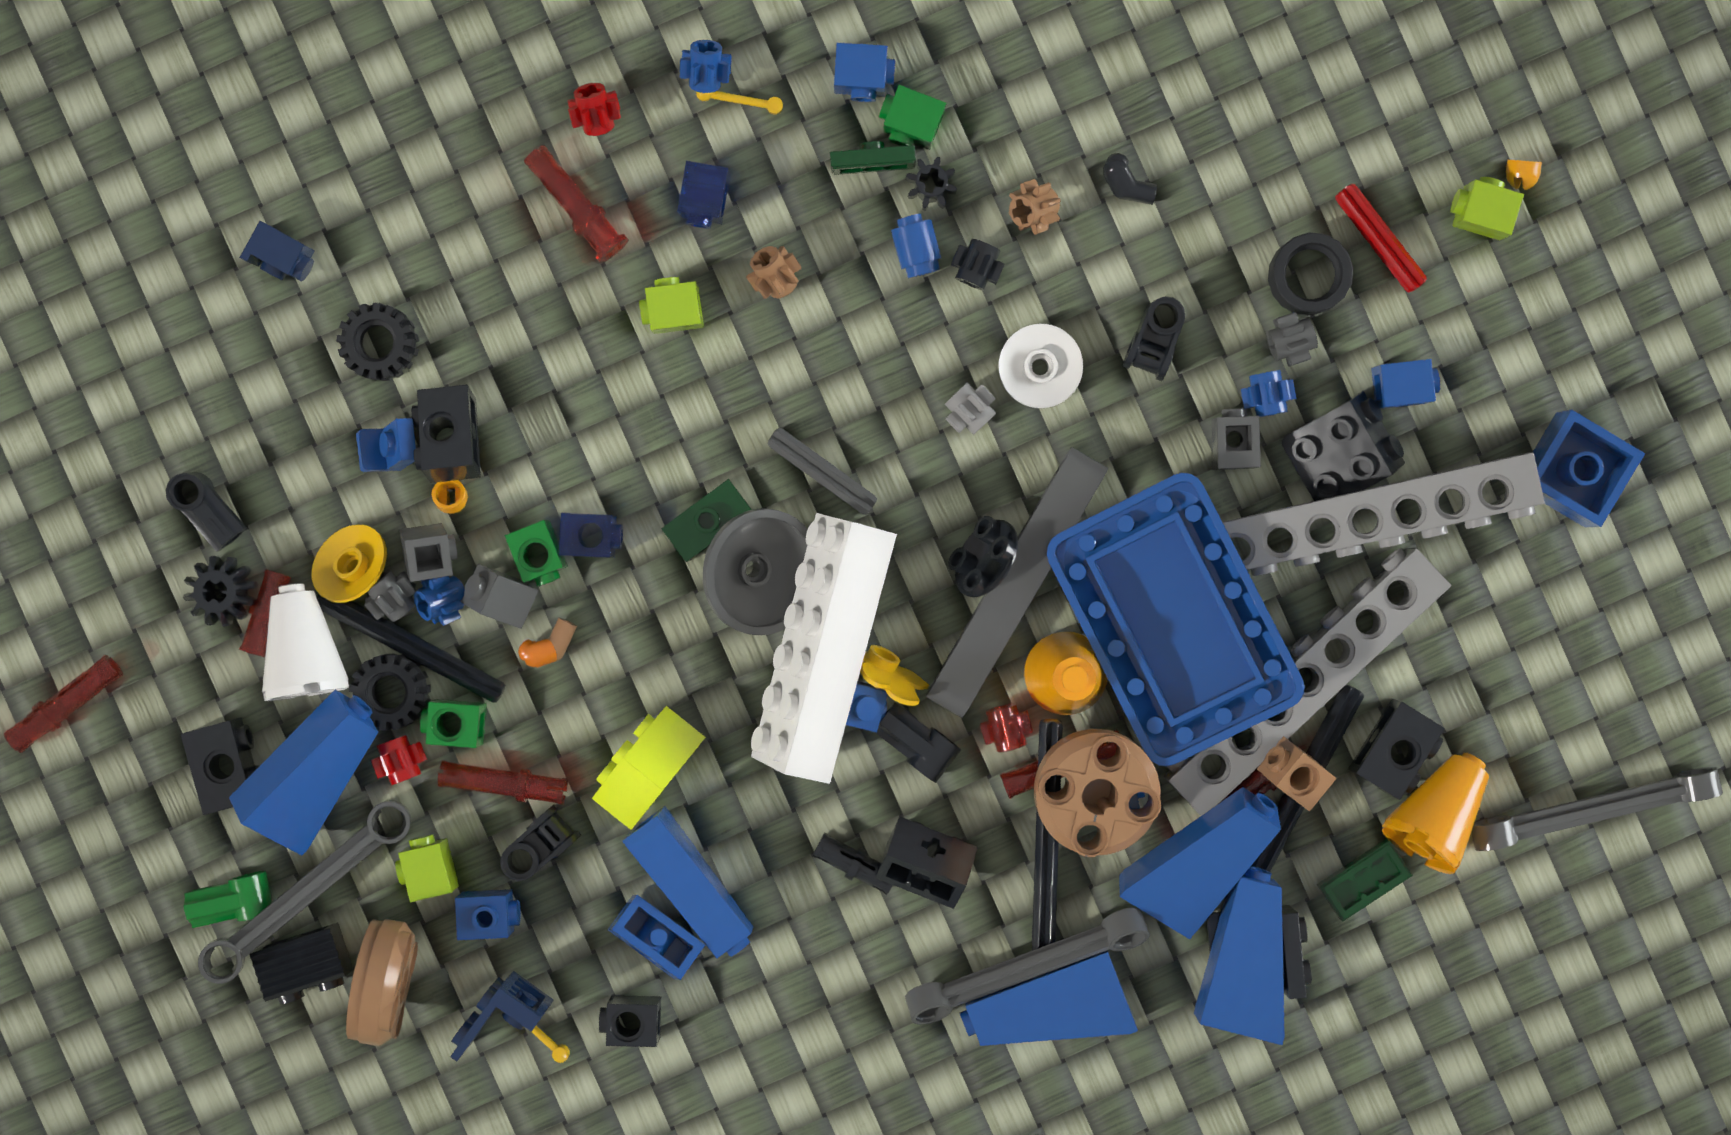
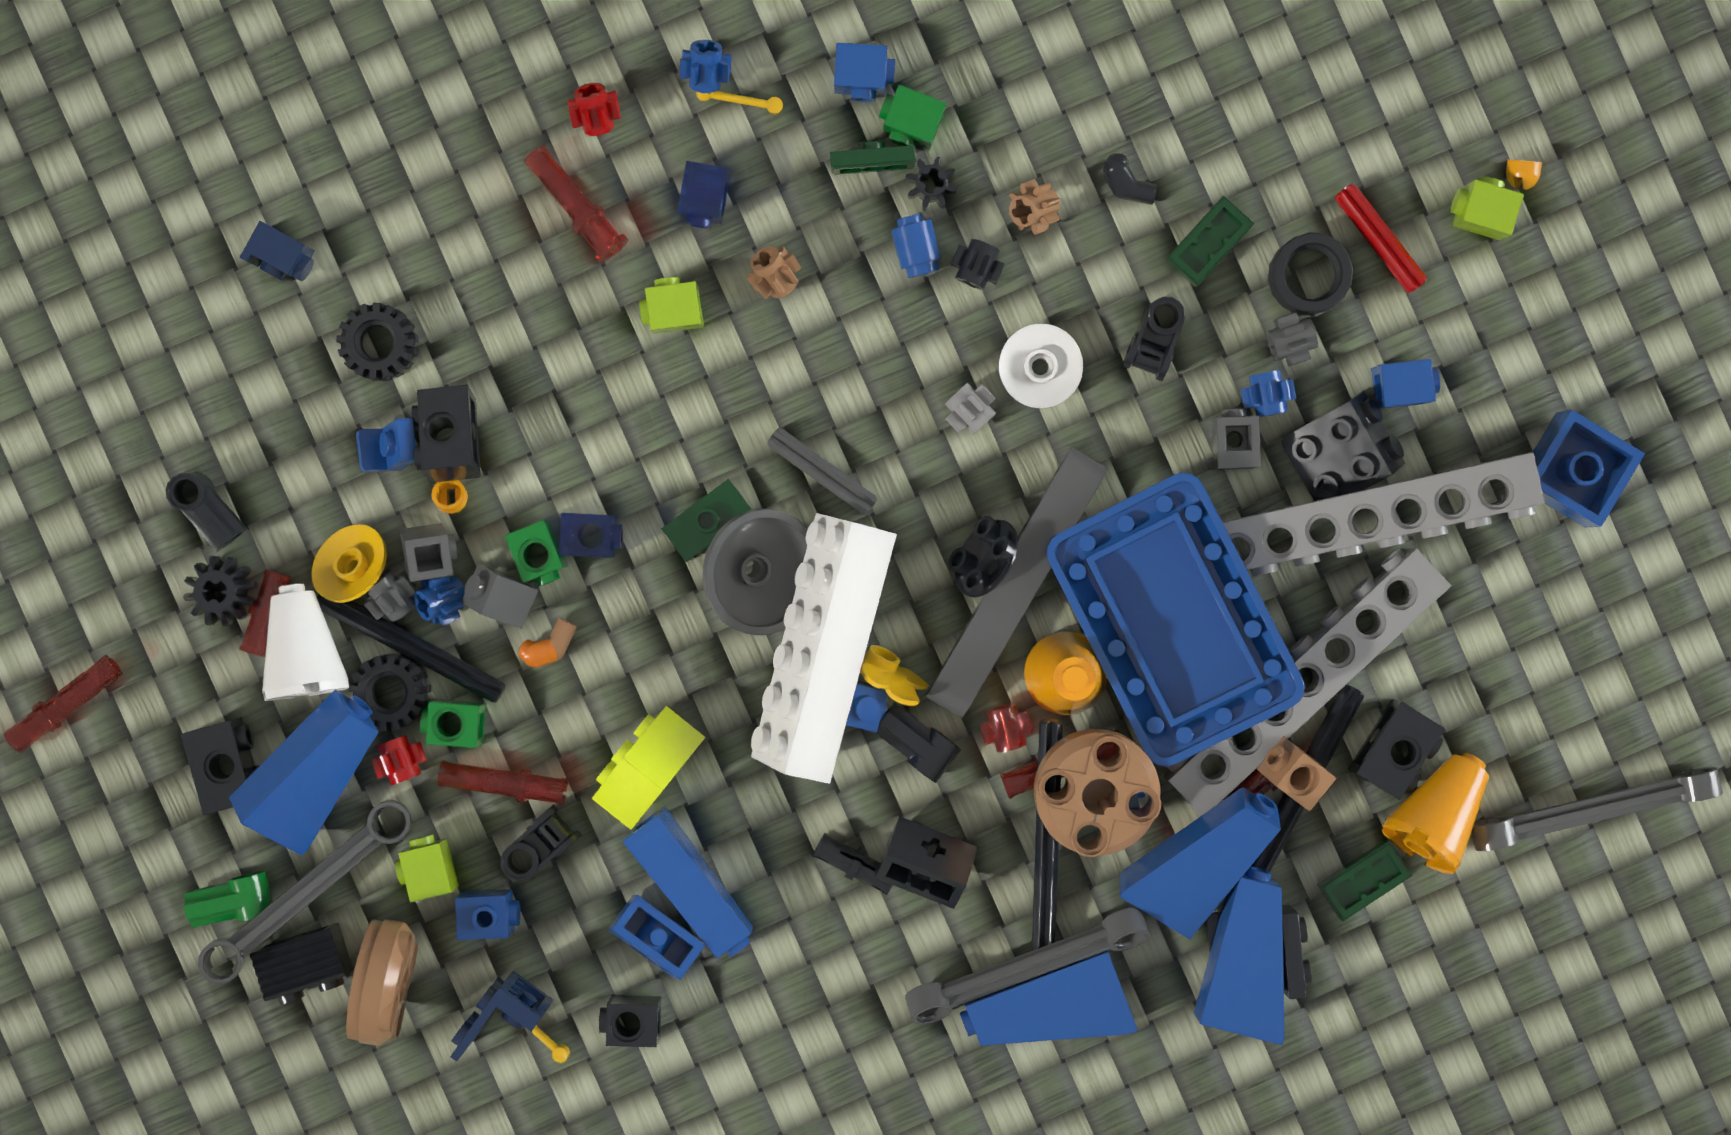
(1209, 241): none -> dark green plate

